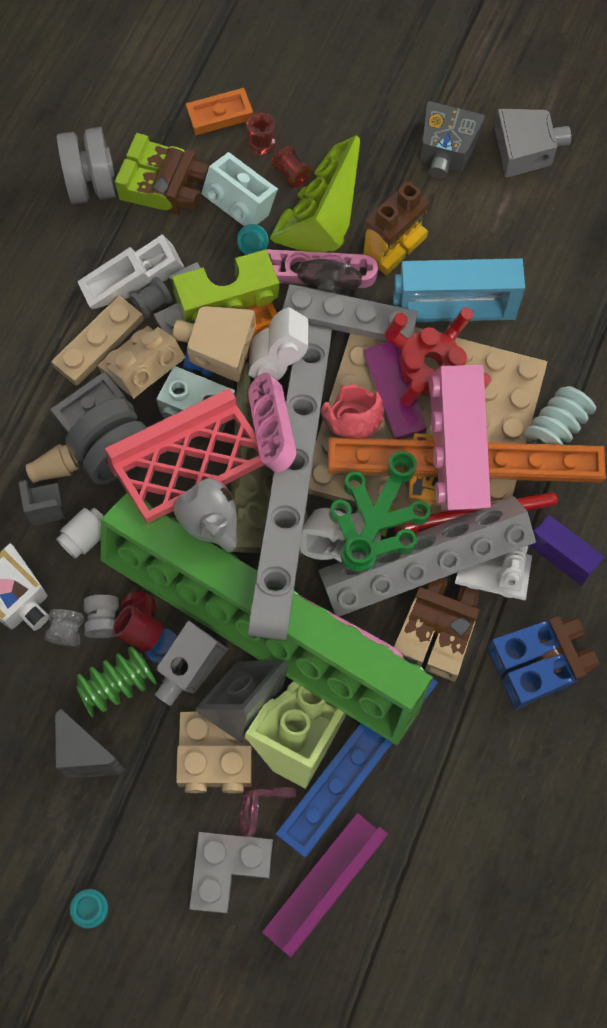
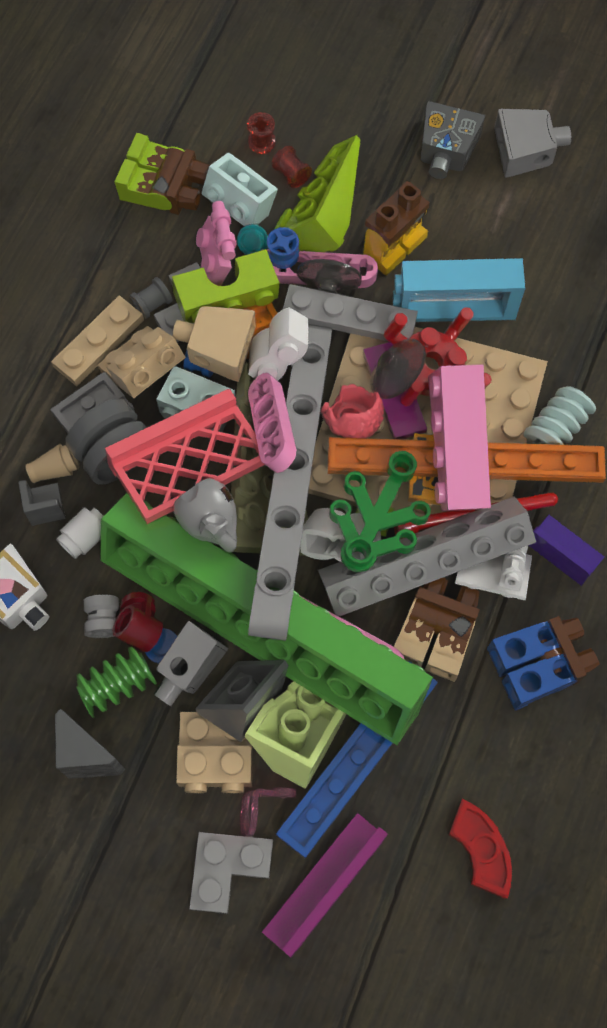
(64, 627): clear wheel -> none
(88, 165): light grey wheel -> none
(89, 908): teal plate -> none
(130, 272): white slope -> none
(217, 244): none -> bright pink plate
(219, 111): orange plate -> none
(283, 239): none -> blue wheel
(398, 368): none -> clear smoke dish
(485, 847): none -> red tile

